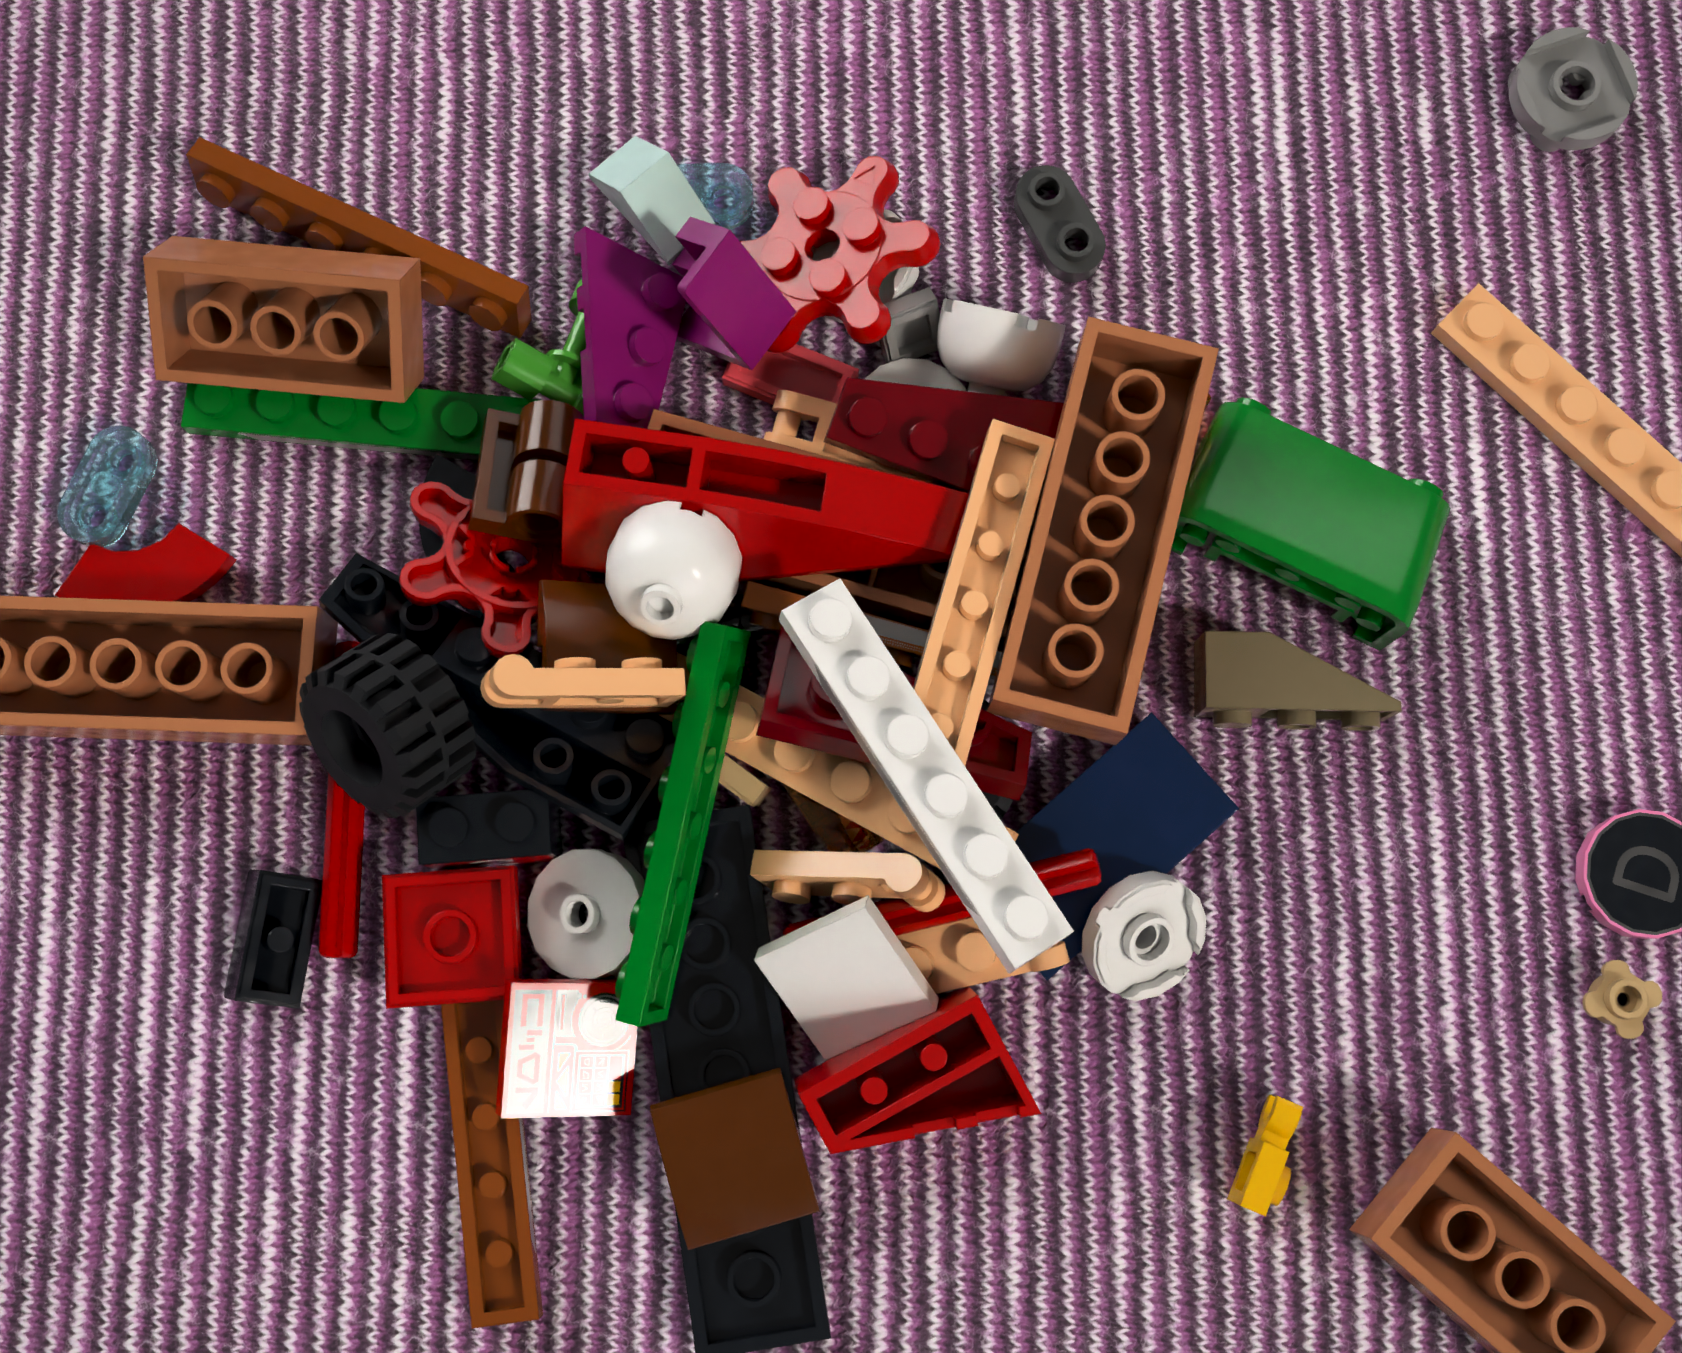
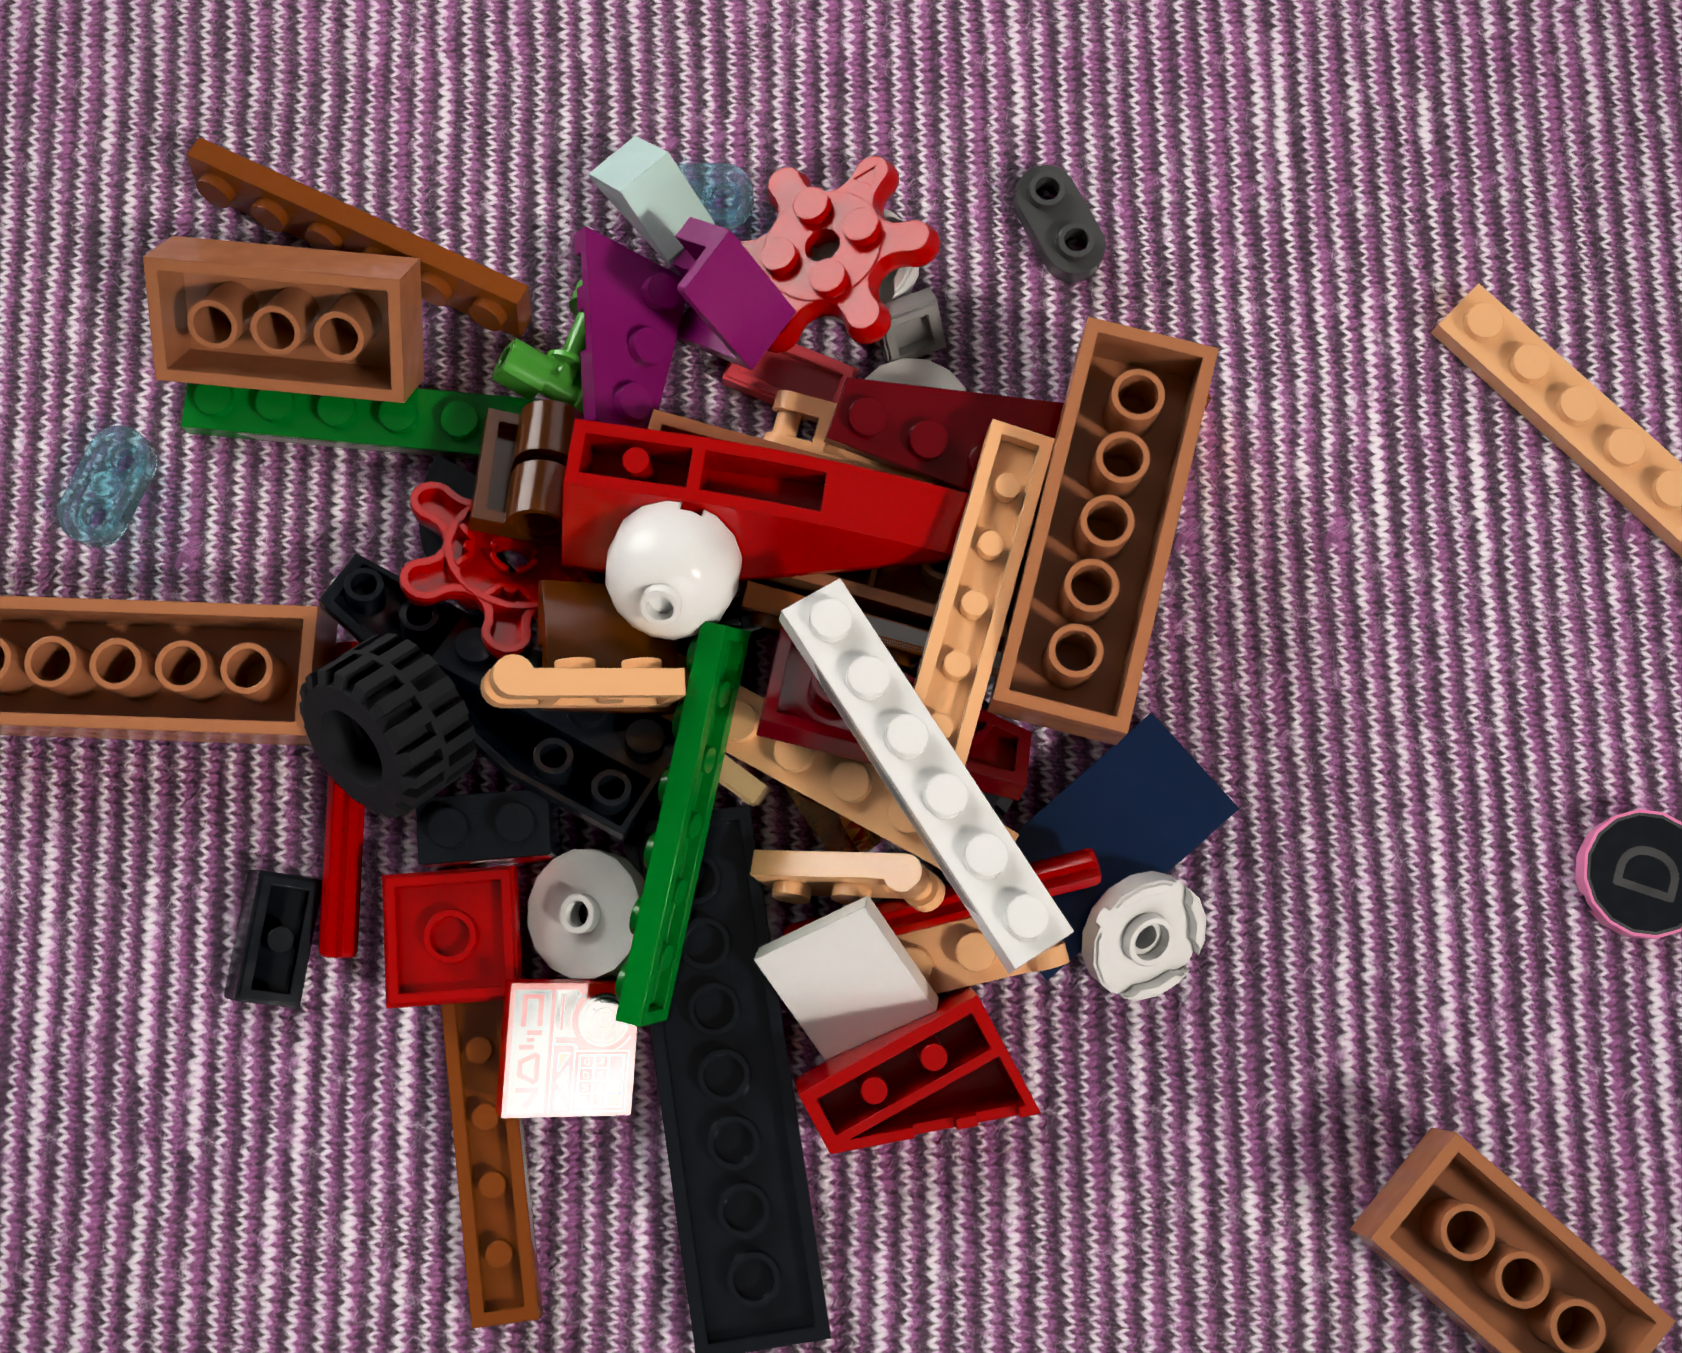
(168, 570): red tile -> none
(734, 1158): reddish brown slope -> none
(996, 347): white cylinder -> none
(1262, 1171): yellow plate -> none
(1270, 678): dark tan slope -> none
(1313, 519): green windscreen -> none
(1553, 117): light grey plate -> none
(1602, 1001): tan plate -> none

